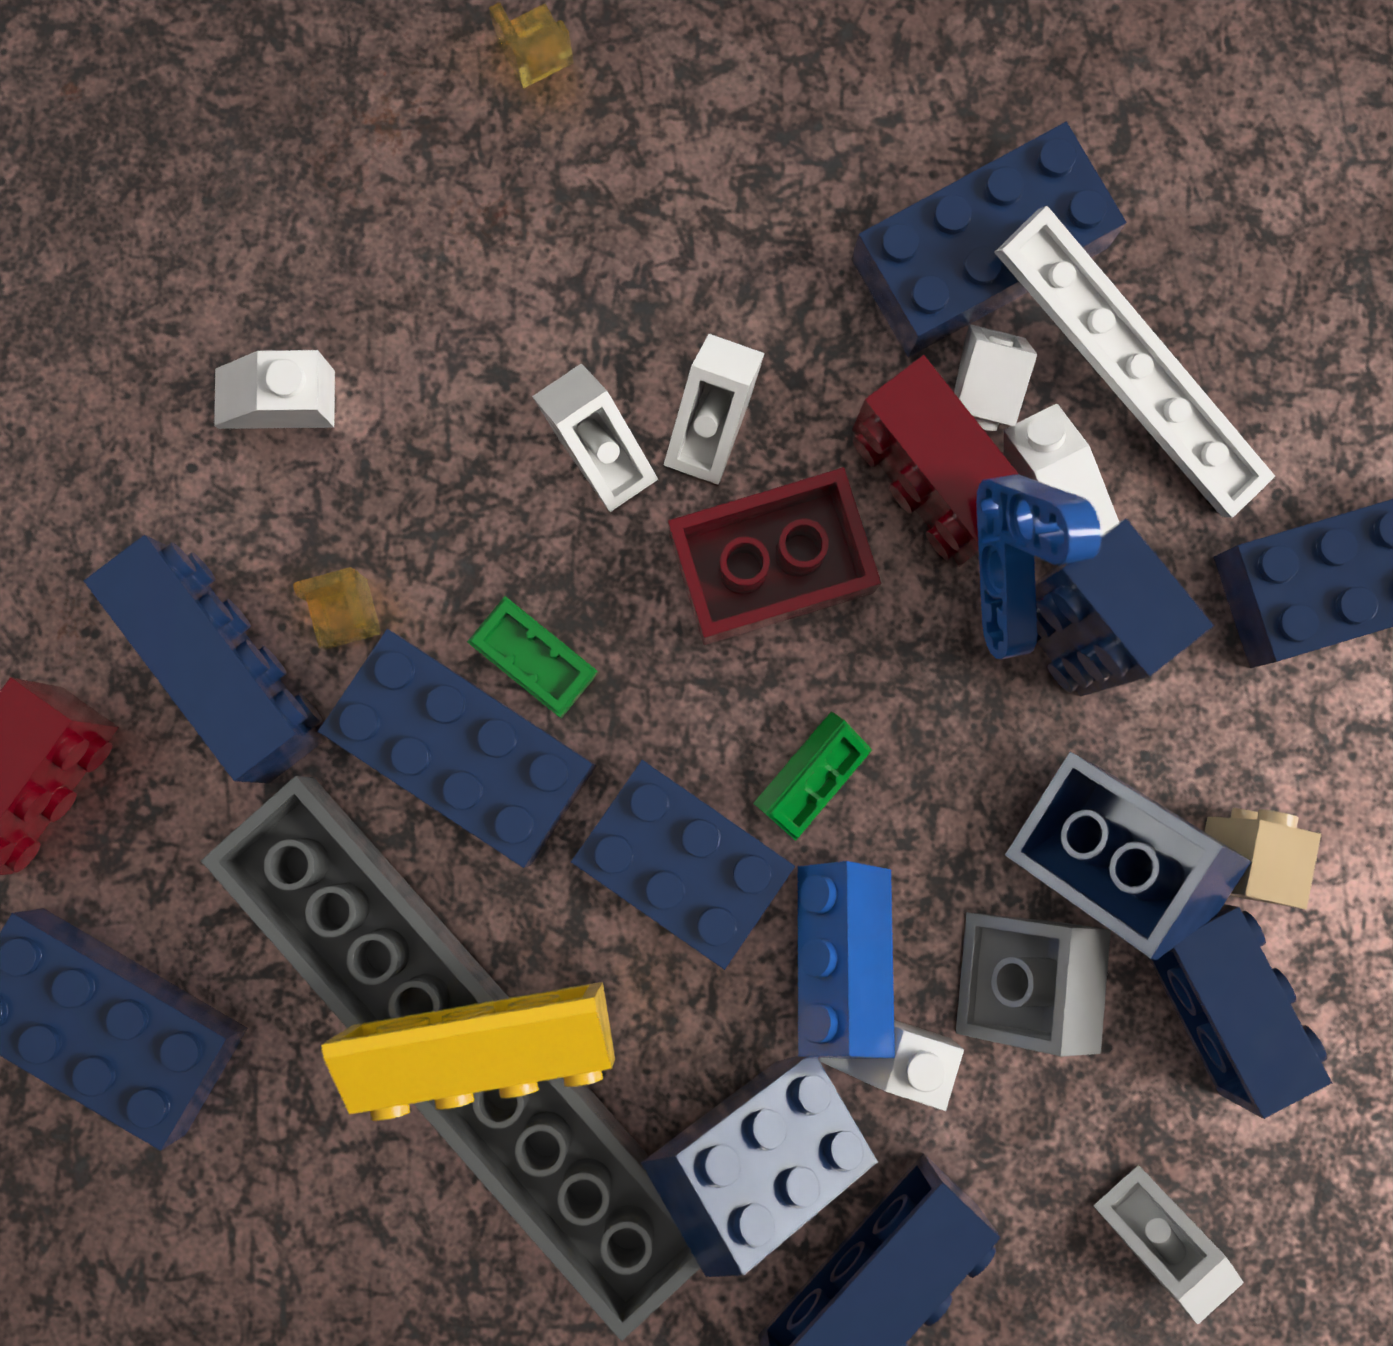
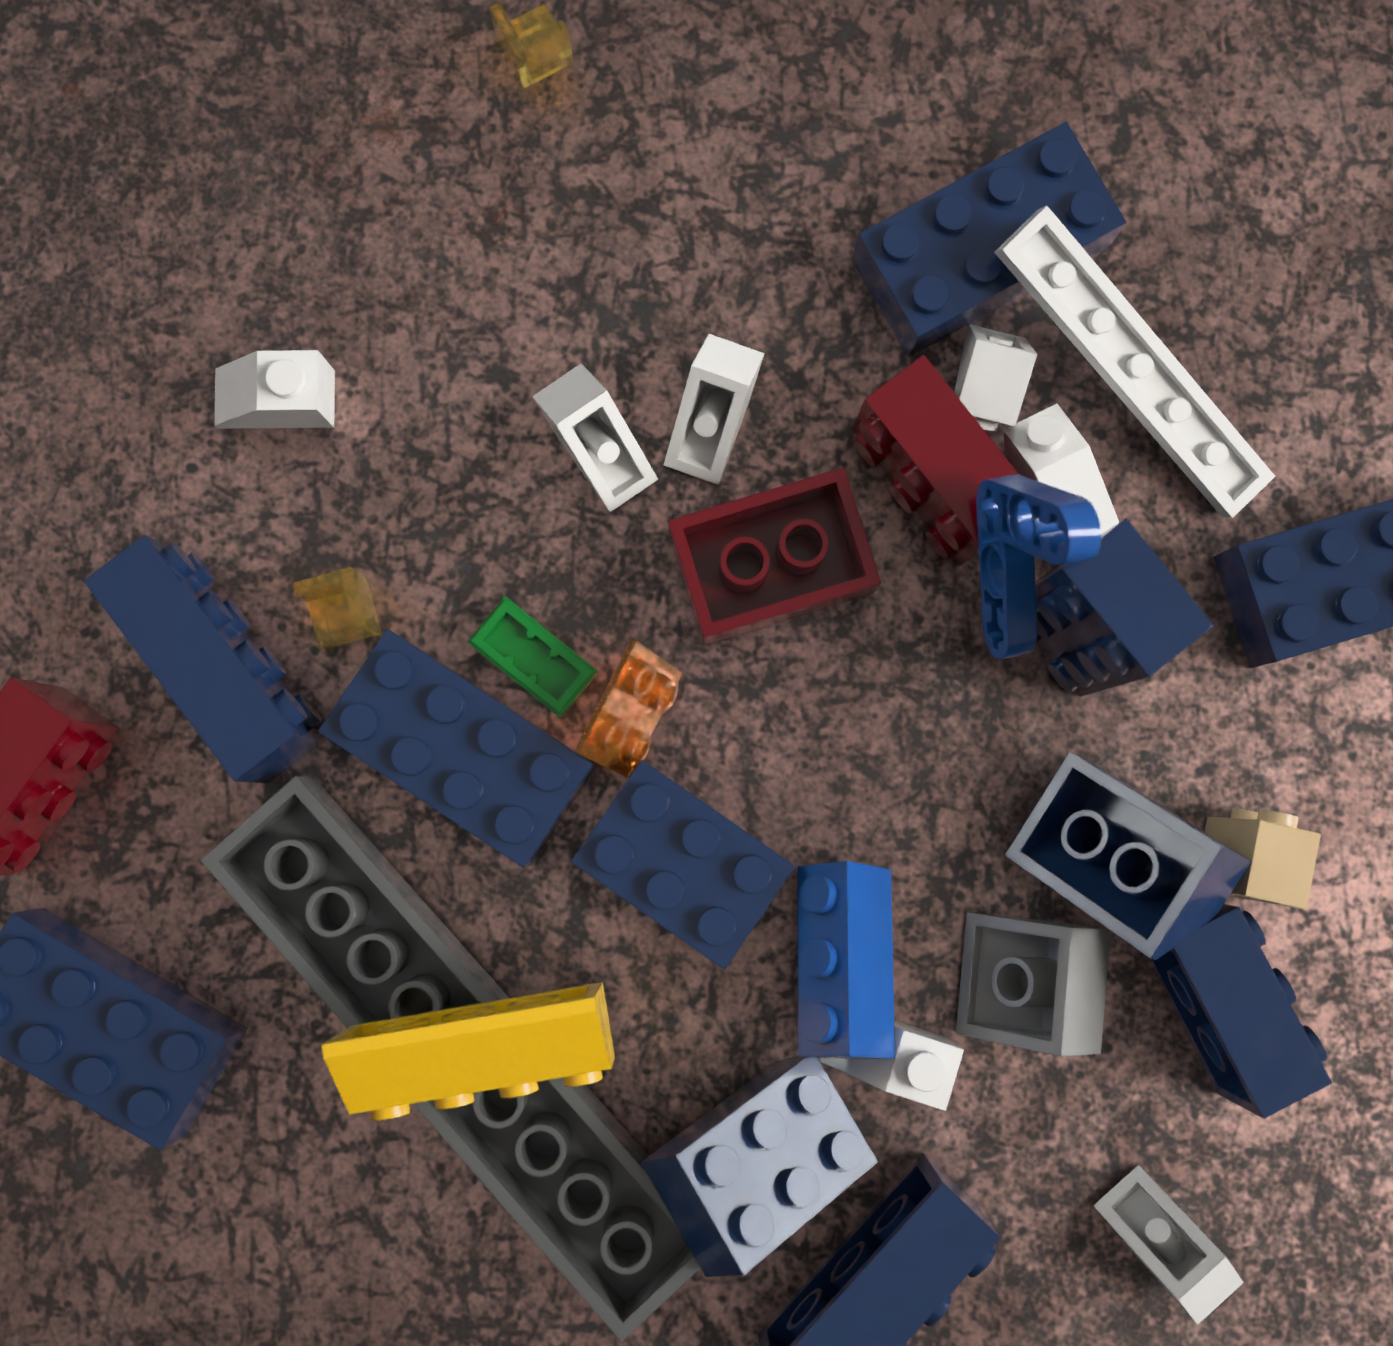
(629, 710): none -> clear orange hinge
(813, 775): green plate -> none

